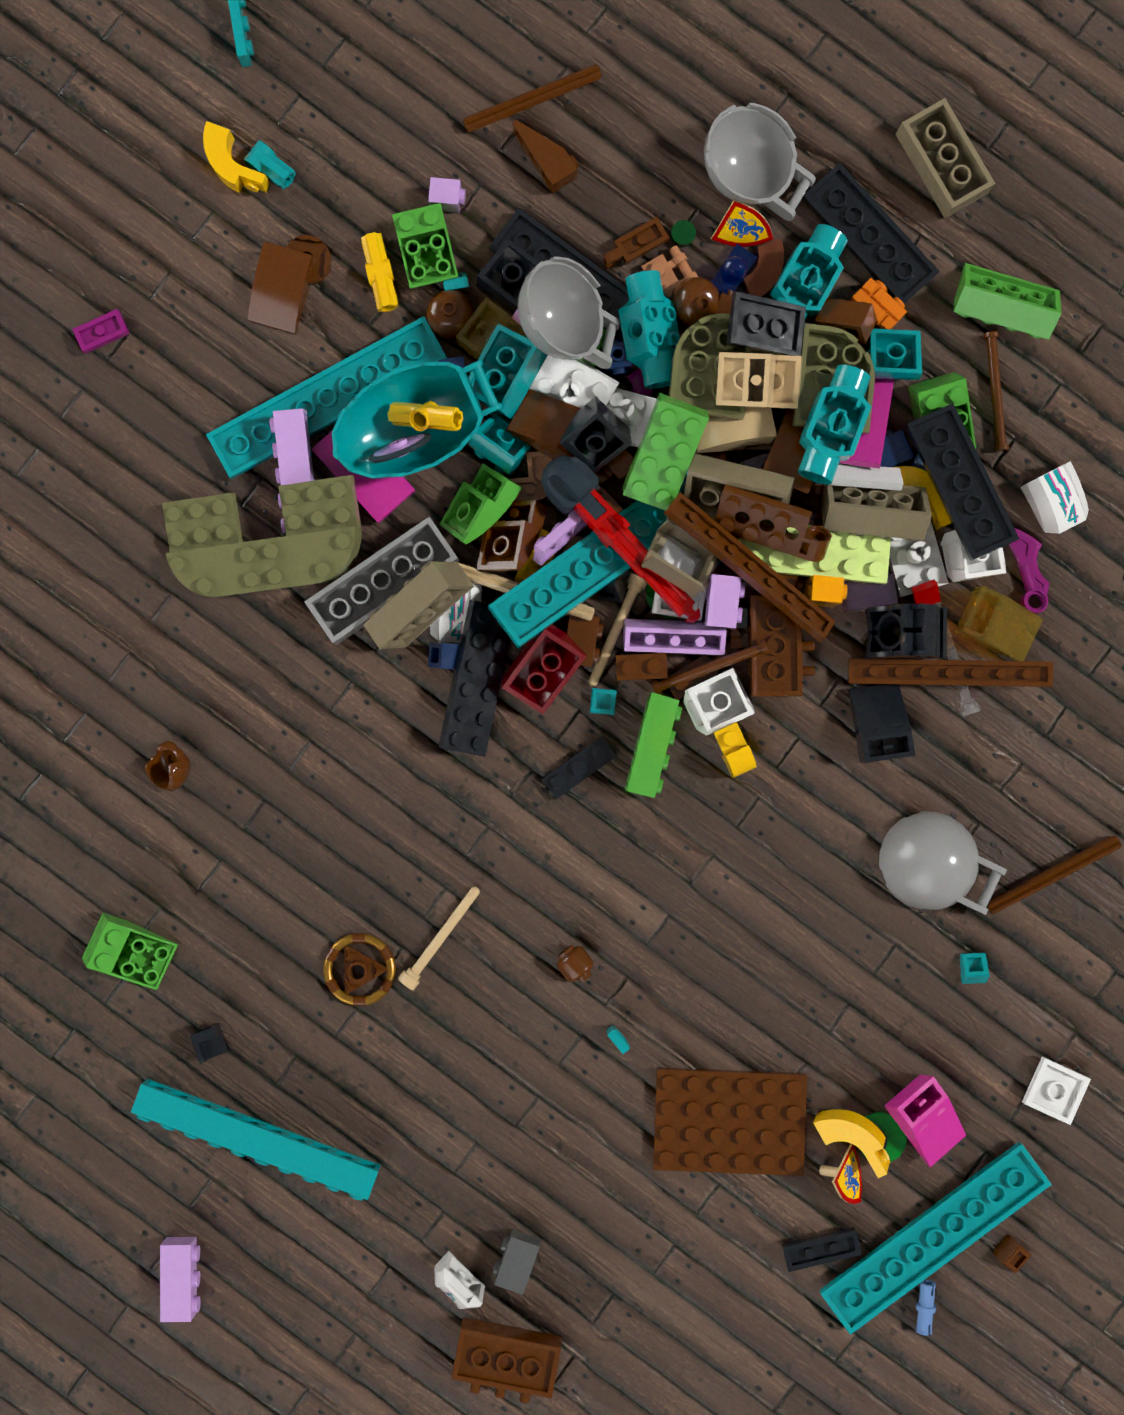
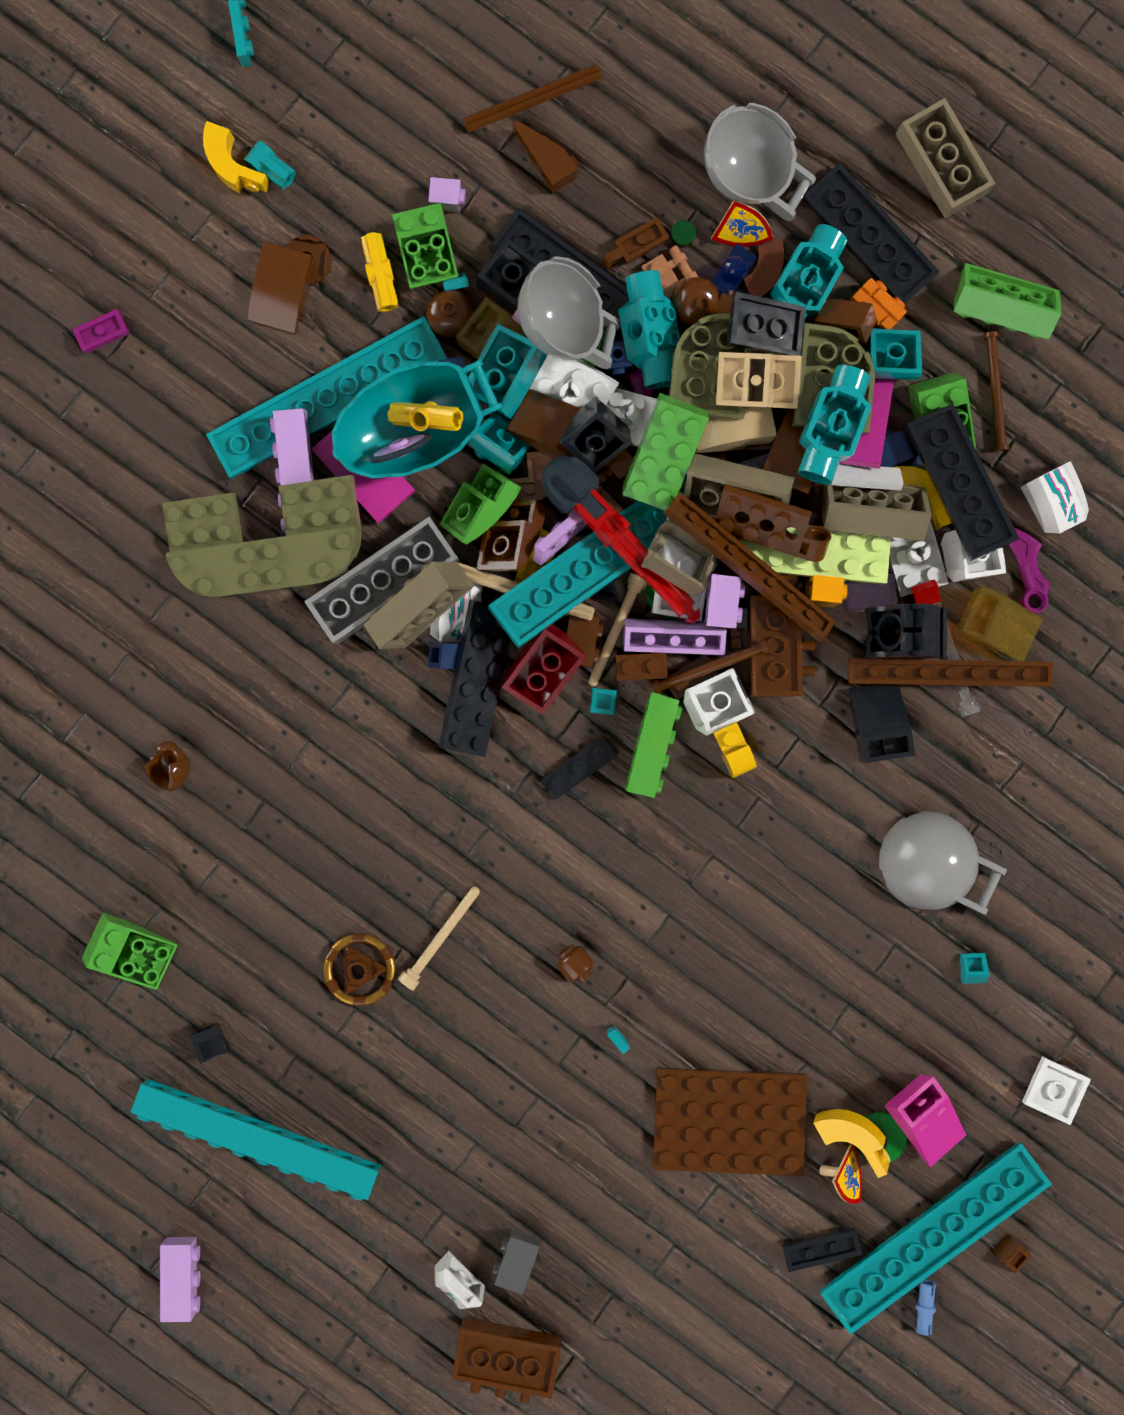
(1053, 874): reddish brown axle -> none

